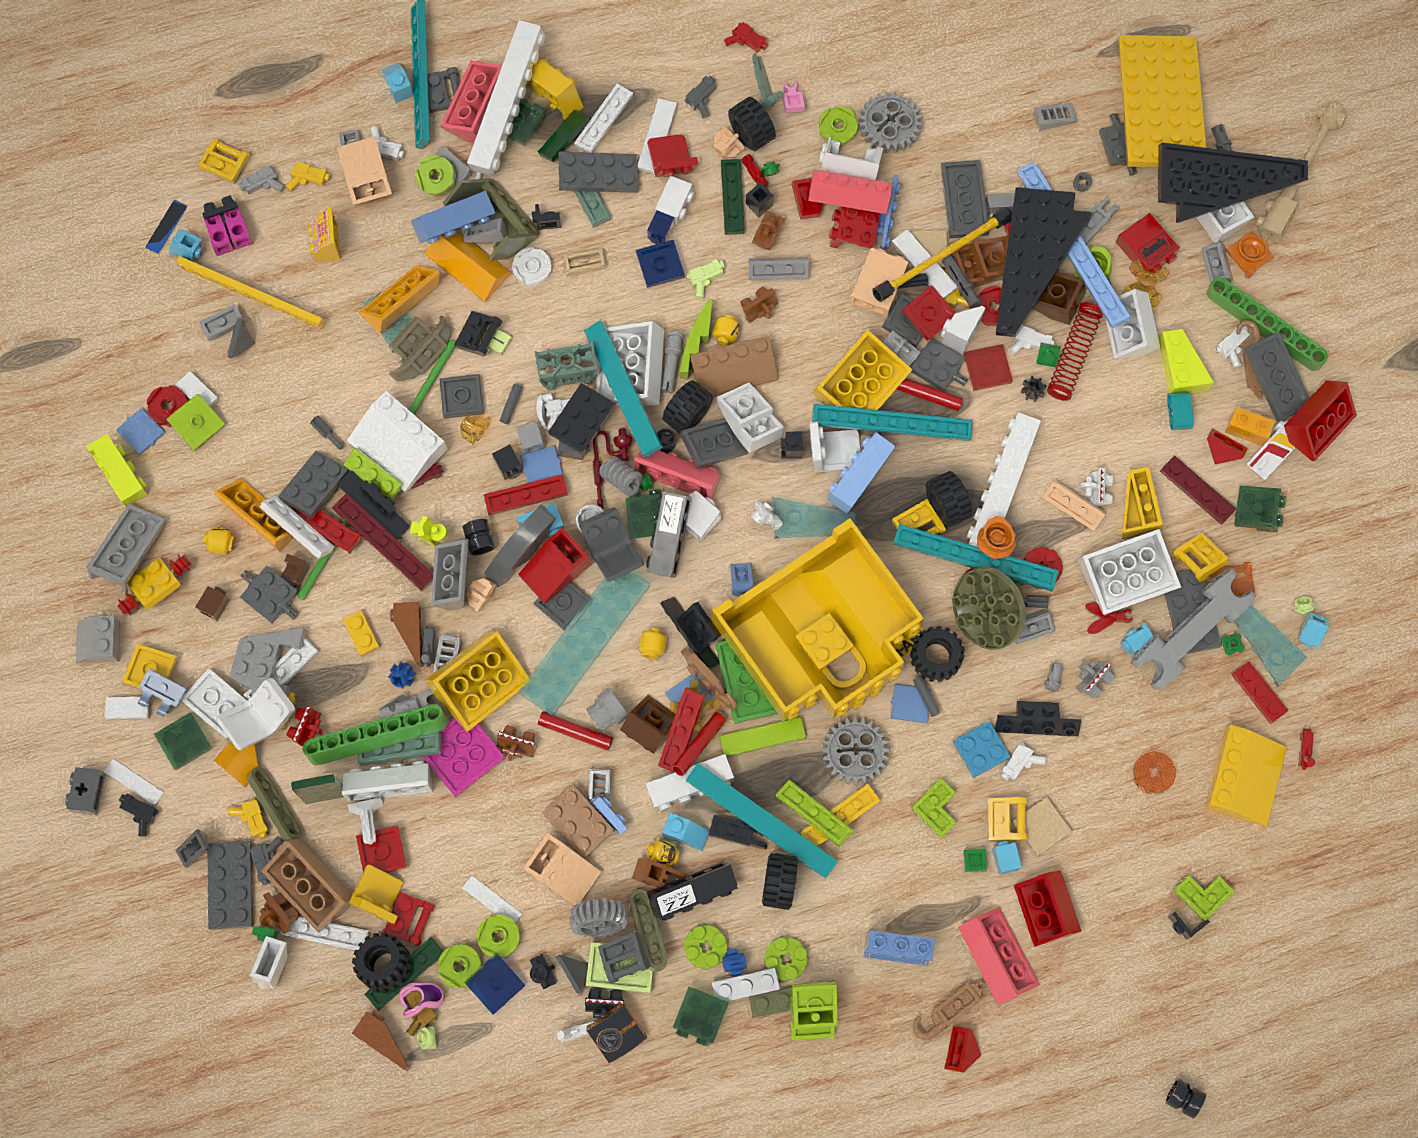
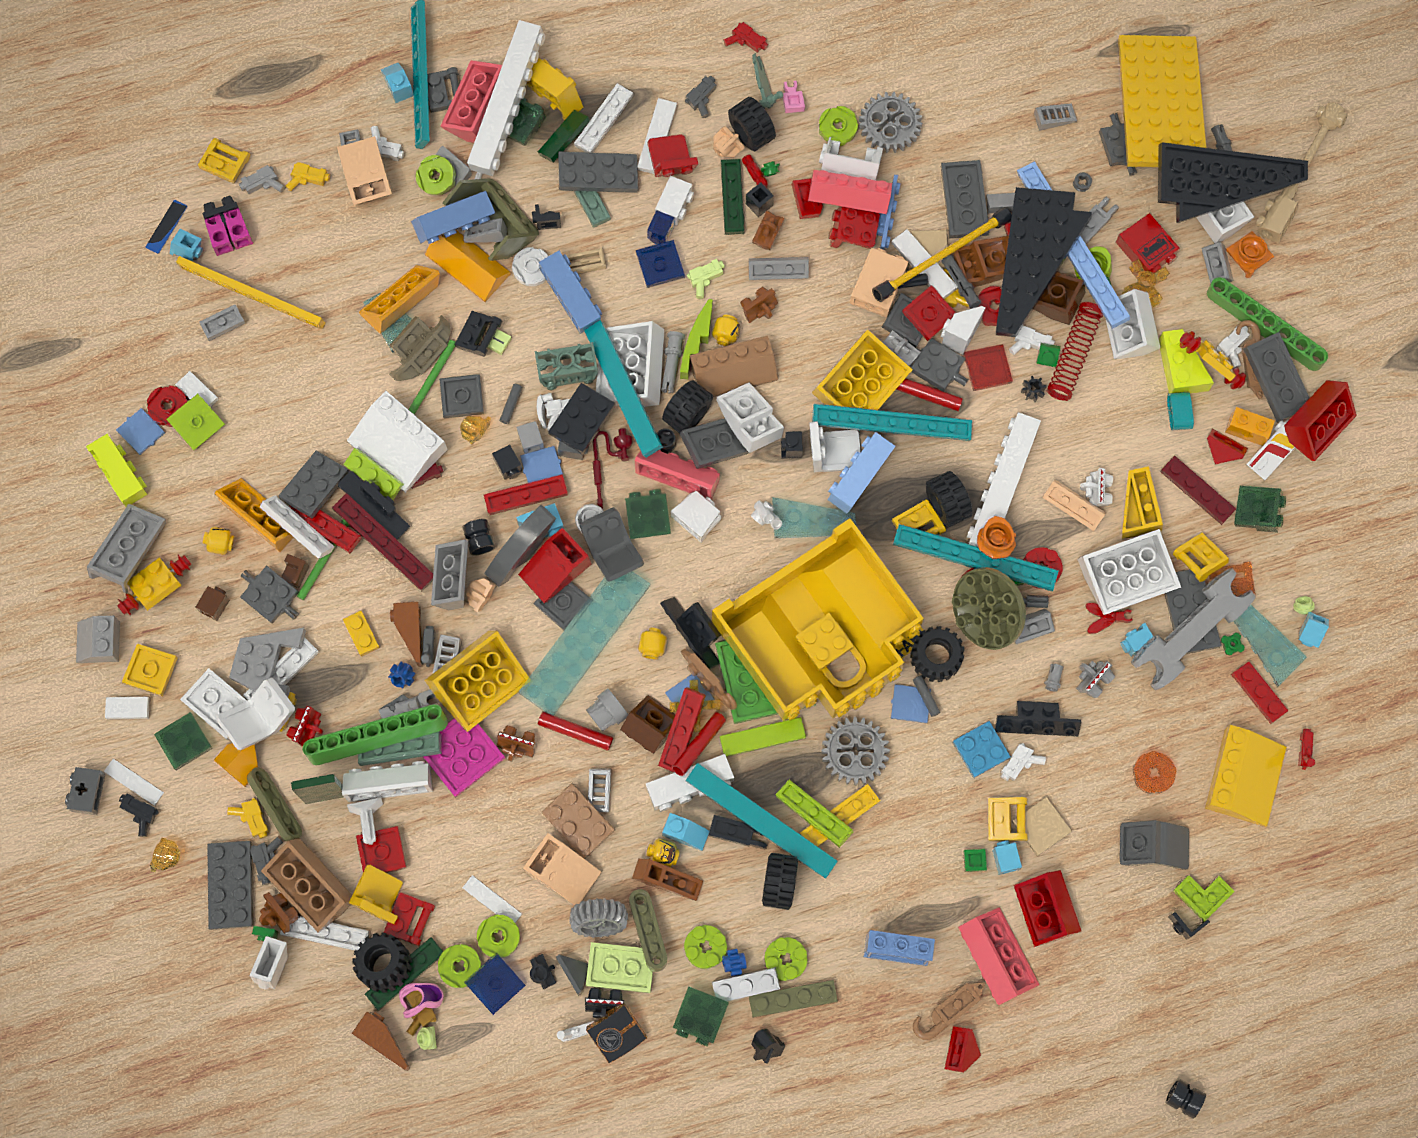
(163, 688): plate -> none
(165, 855): none -> clear yellow piece
(192, 848): dark grey slope -> none
(240, 339): dark grey slope -> none
(324, 236): yellow slope -> none
(325, 431): dark grey axle -> none
(429, 531): neon yellow hips -> none
(569, 291): none -> medium blue brick
(615, 820): light blue plate -> none
(621, 476): light grey piece -> none
(621, 950): dark grey plate -> none
(646, 482): green plate -> none
(669, 534): brick -> none
(692, 890): black brick -> none
(741, 578): medium blue slope -> none
(766, 1045): none -> black piece
(813, 1010): lime bracket -> none
(930, 808): lime plate -> none
(1154, 844): none -> dark grey piece
(1217, 360): none -> plate

